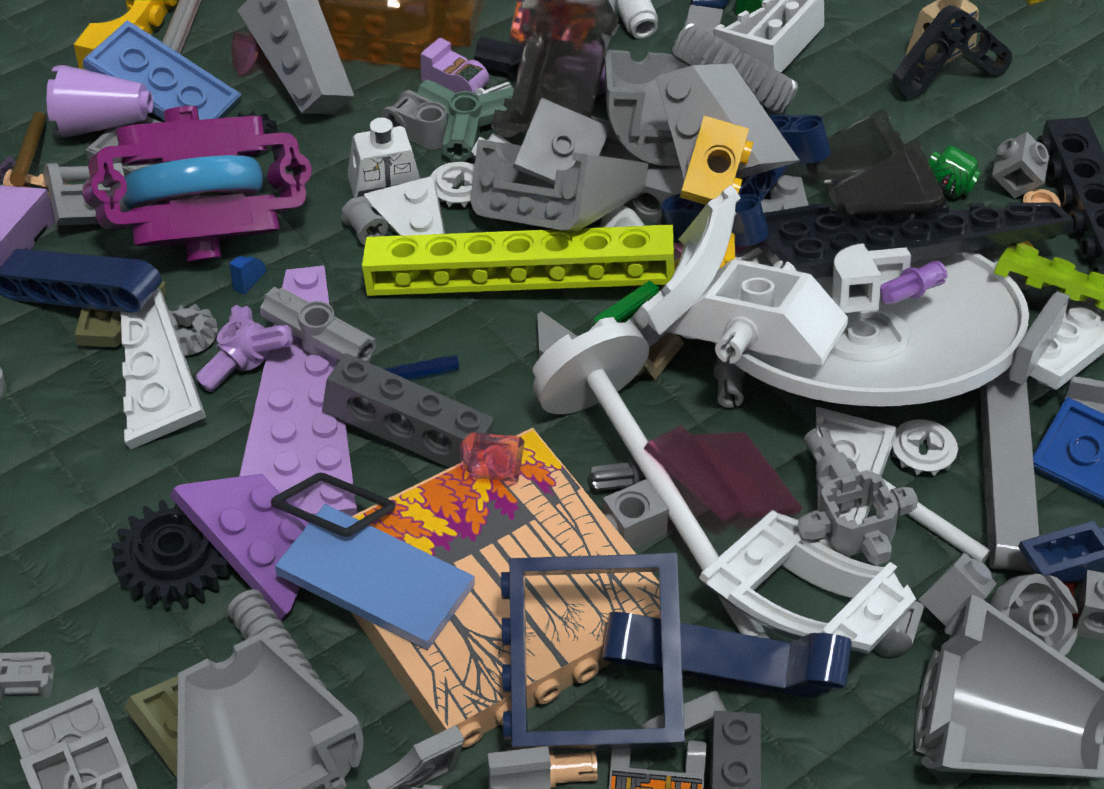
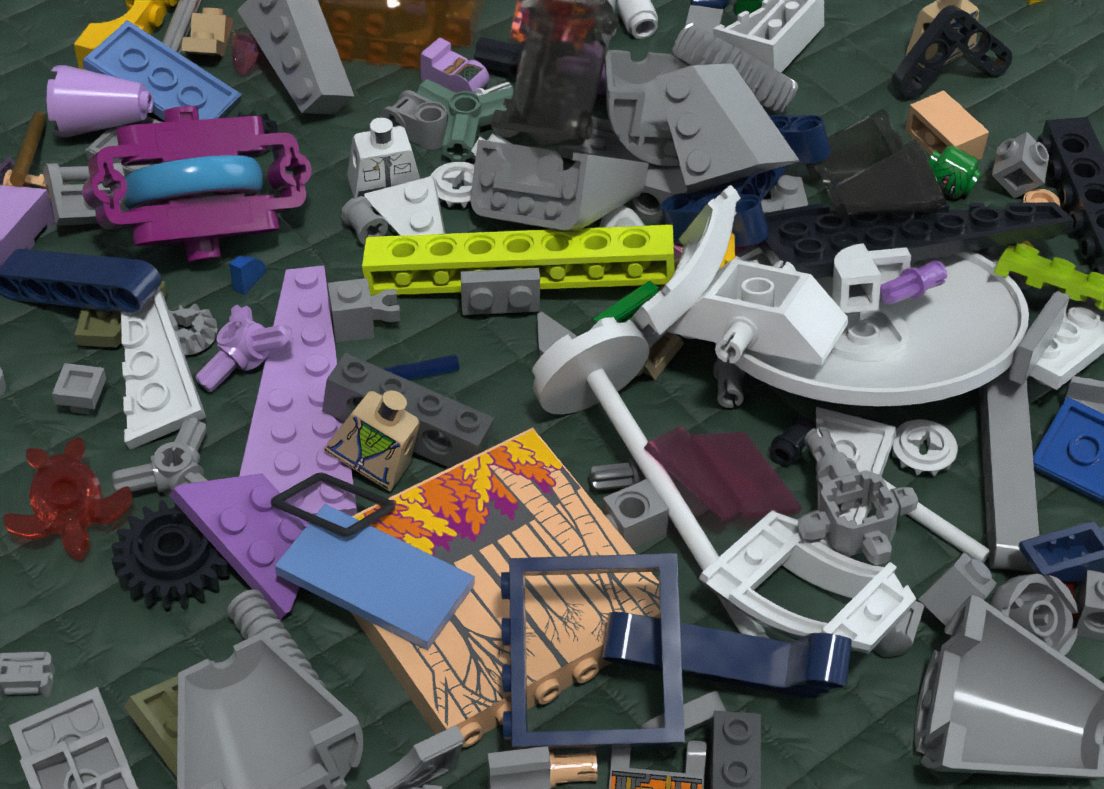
(66, 500): none -> clear red animal
(79, 387): none -> light grey tile
(171, 464): none -> light grey bush
(208, 33): none -> tan slope
(316, 325): light grey piece -> none
(355, 309): none -> light grey brick
(377, 438): none -> tan torso
(492, 456): clear pink plate -> none
(500, 291): none -> light grey bracket
(553, 139): light grey plate -> none
(715, 139): yellow brick -> none
(788, 446): none -> black pin
(944, 122): none -> light nougat brick

